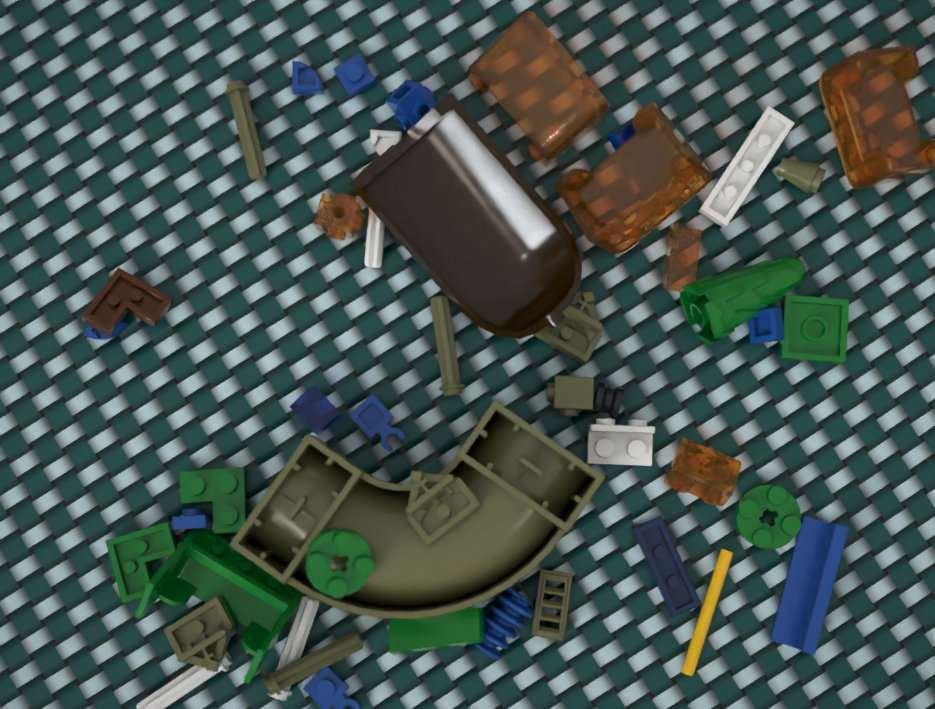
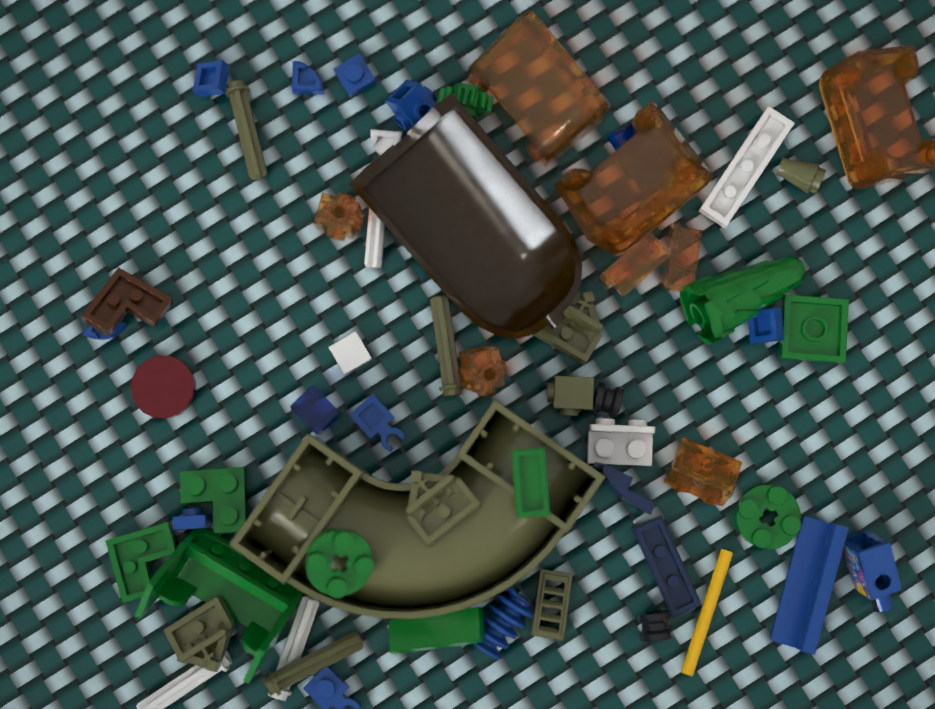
(163, 387): none -> dark red tile
(211, 78): none -> blue plate
(350, 353): none -> white tile
(471, 98): none -> green gear
(482, 369): none -> clear orange brick
(530, 482): none -> green tile
(619, 484): none -> dark blue slope
(635, 264): none -> clear orange bracket
(655, 625): none -> black wheel
(872, 568): none -> blue torso

